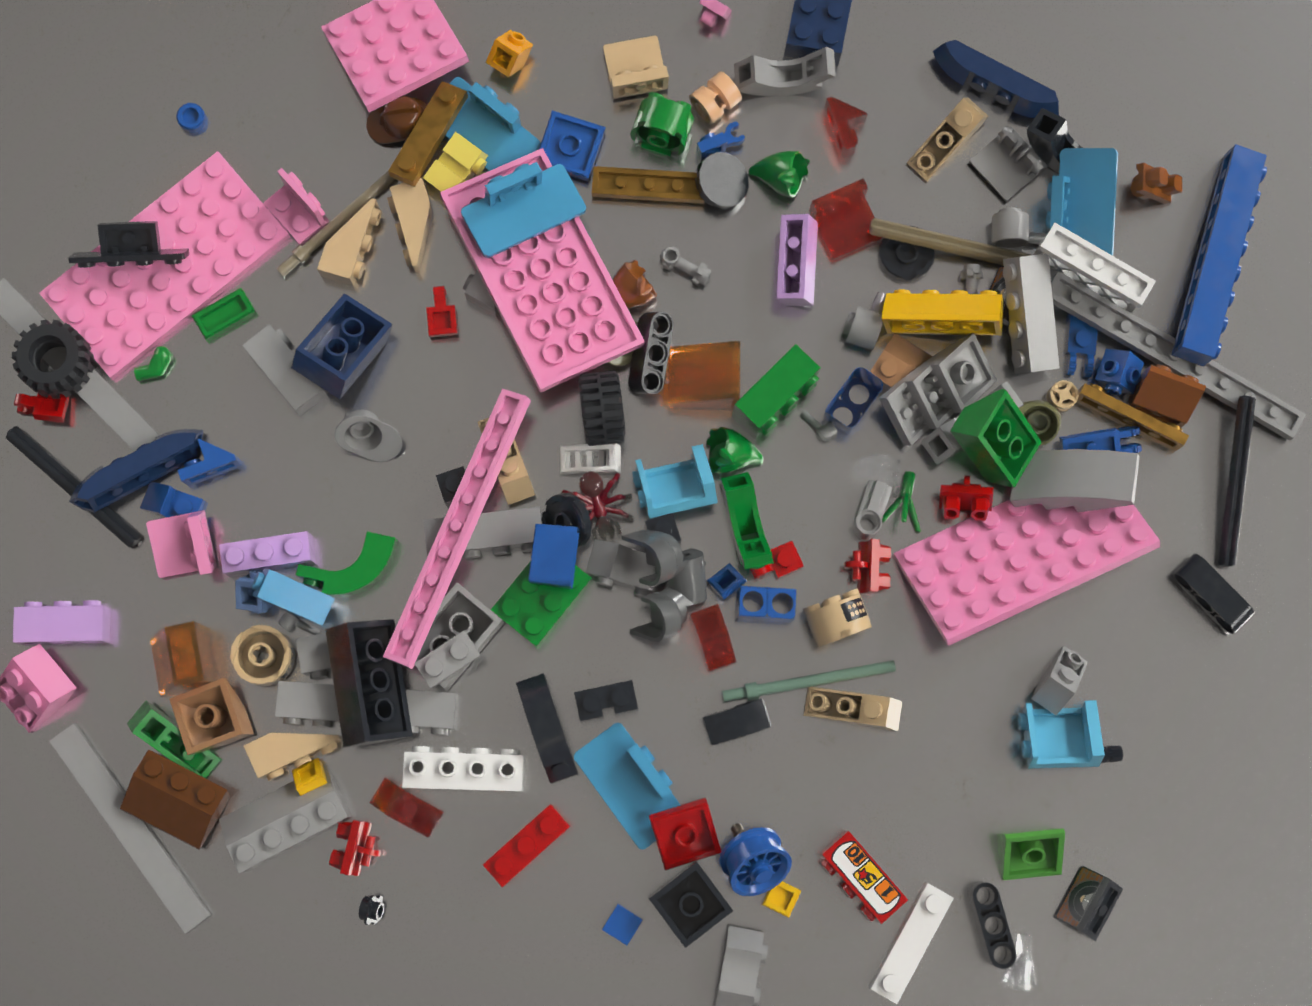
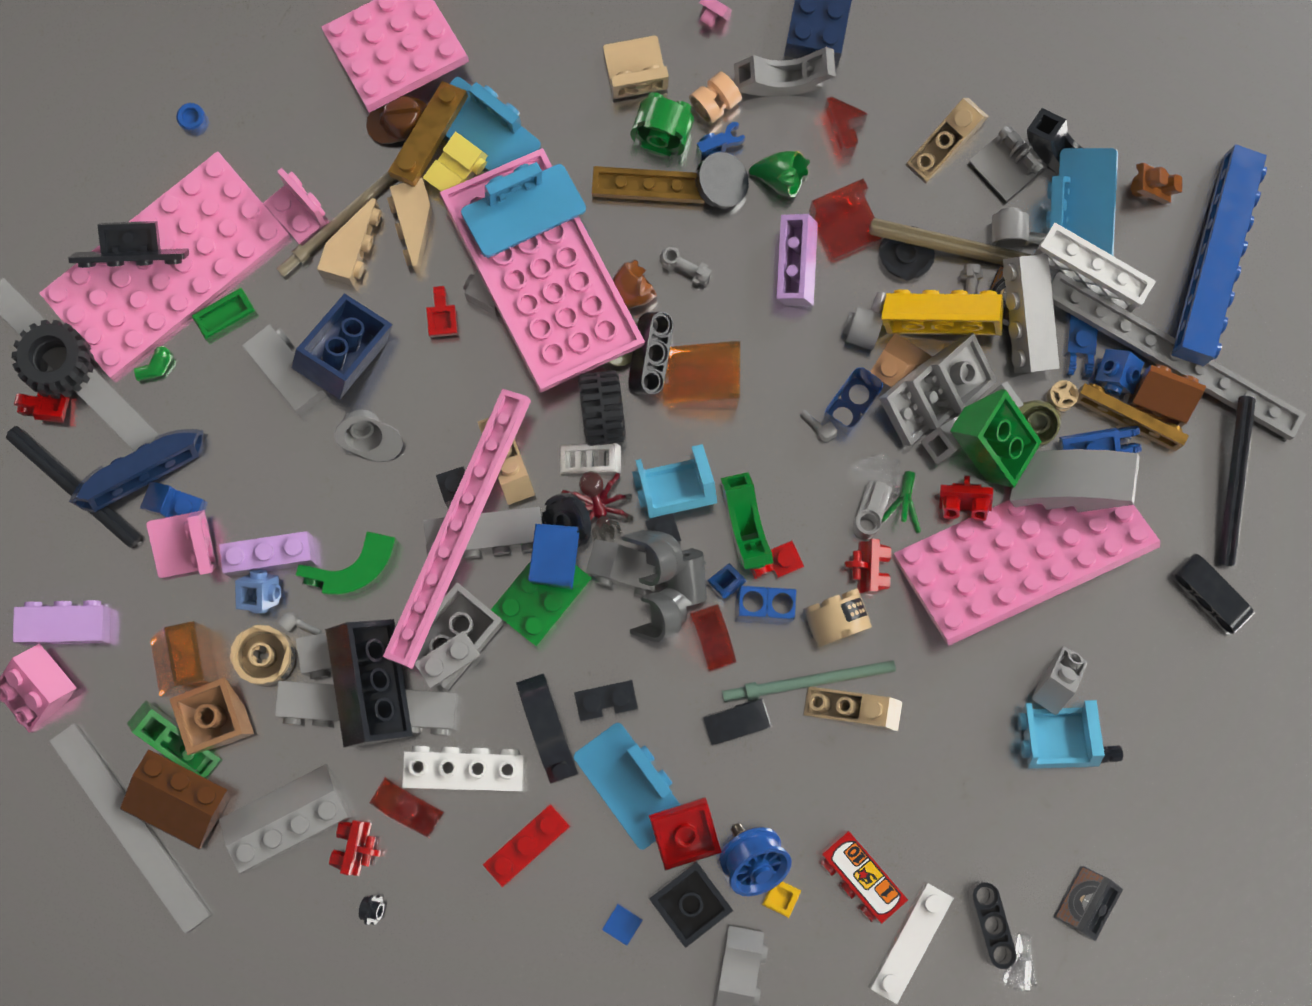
(215, 462): blue slope -> none
(280, 750): tan slope -> none
(292, 596): dark azure slope -> none
(309, 776): yellow tile -> none
(509, 53): light orange brick -> none
(572, 144): blue plate -> none
(731, 451): green hat -> none
(776, 392): green brick -> none
(990, 76): dark blue brick -> none
(1031, 853): bright green slope -> none

